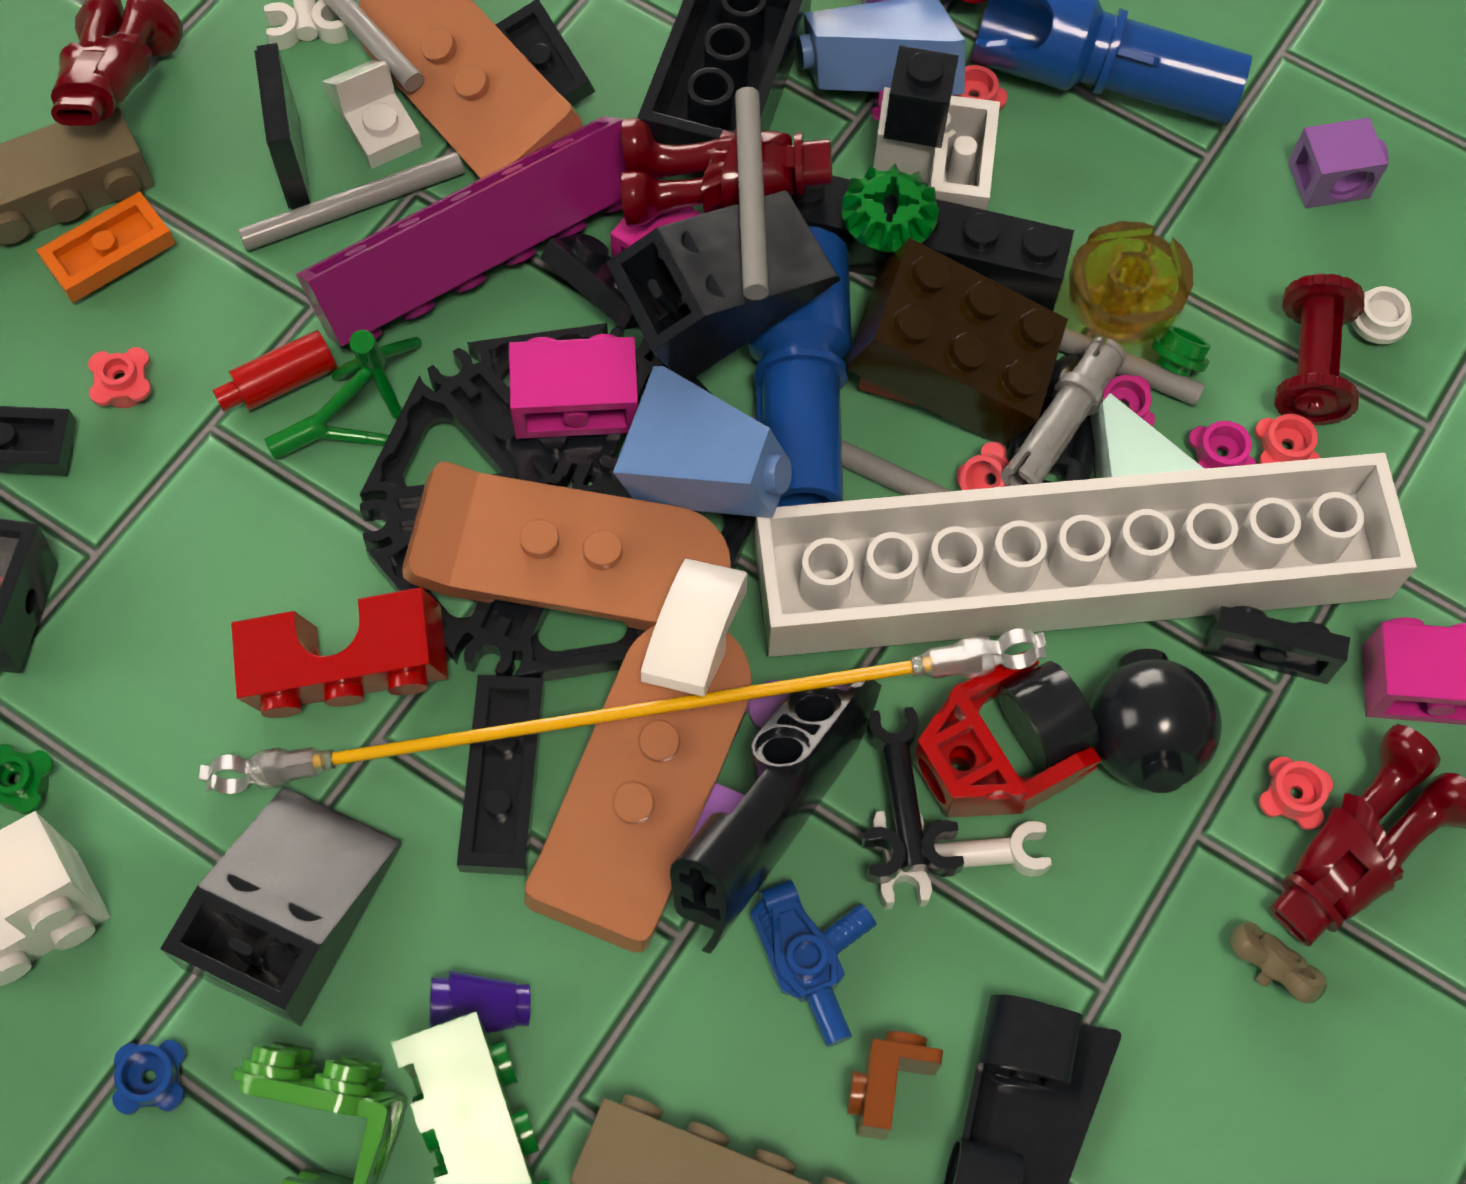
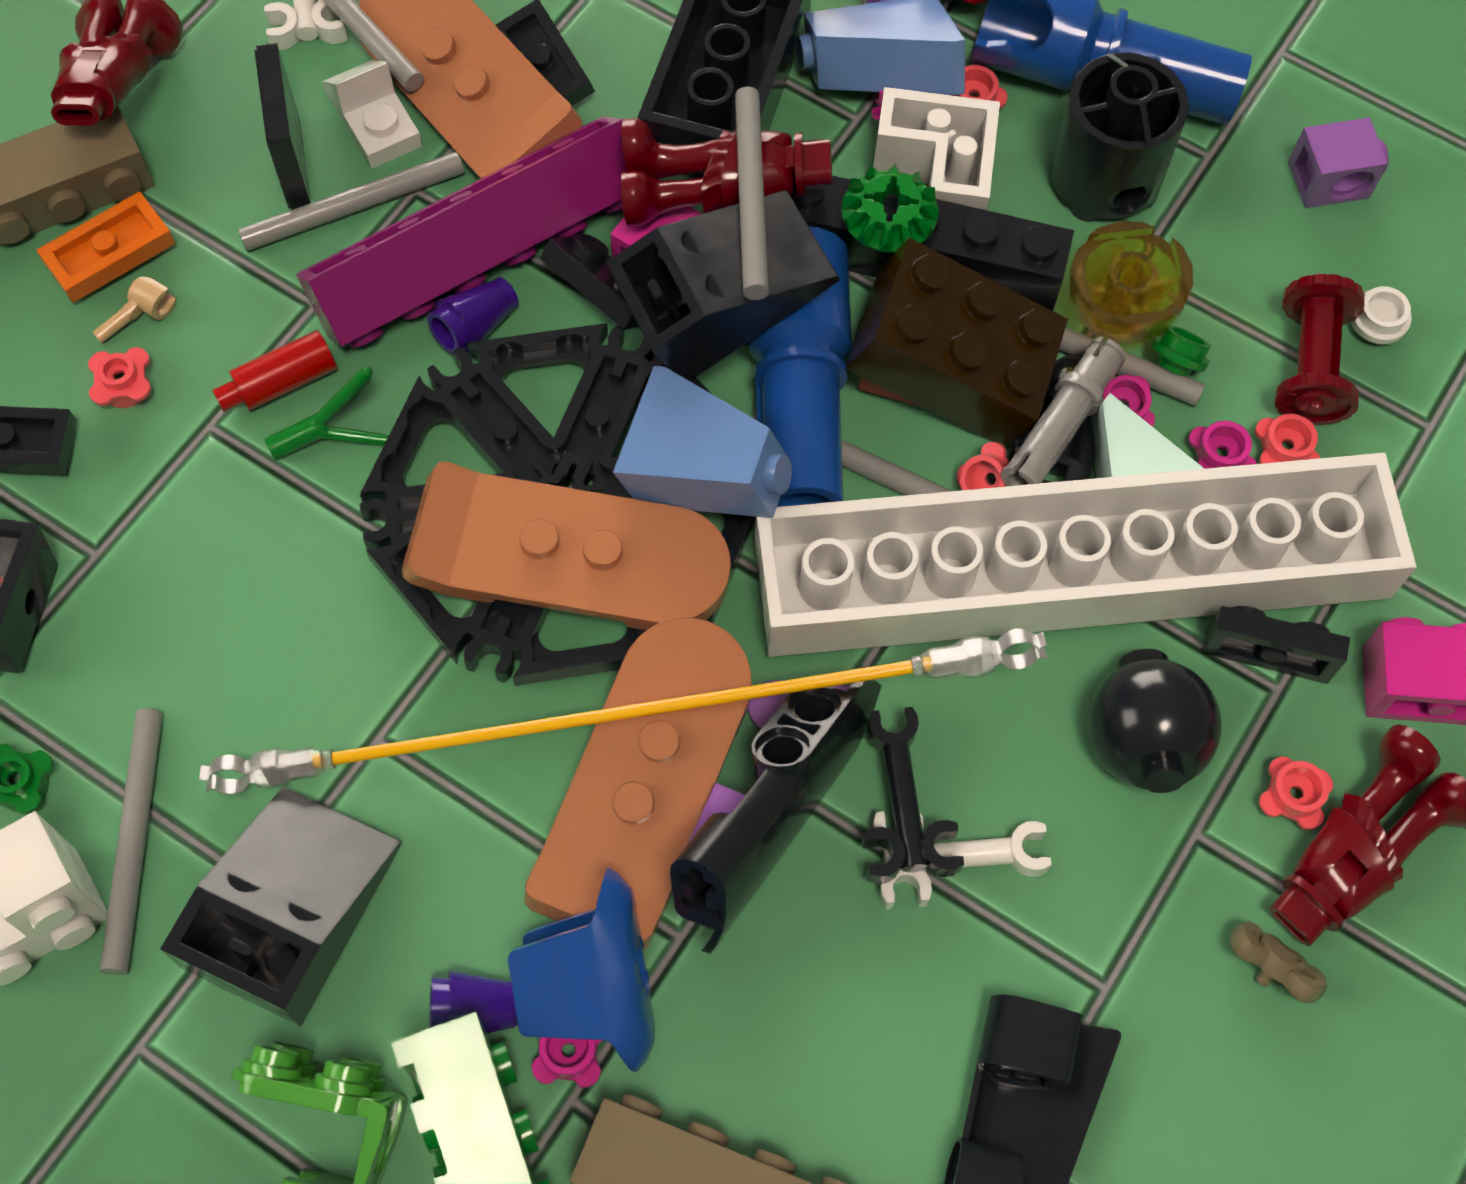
(131, 843): none -> light grey bar
(133, 1062): blue plate -> none
(143, 296): none -> tan hand
(371, 355): green plant -> none
(394, 650): red arch -> none
(471, 314): none -> dark purple cone
(501, 779): black plate -> none
(573, 386): dark pink brick -> none
(578, 1068): none -> dark pink plate
(588, 977): none -> blue piece
(693, 627): white slope -> none
(805, 957): blue piece -> none
(874, 1091): dark orange bracket -> none
(920, 96): black brick -> none
(1045, 717): red piece -> none
(1118, 136): none -> black cylinder

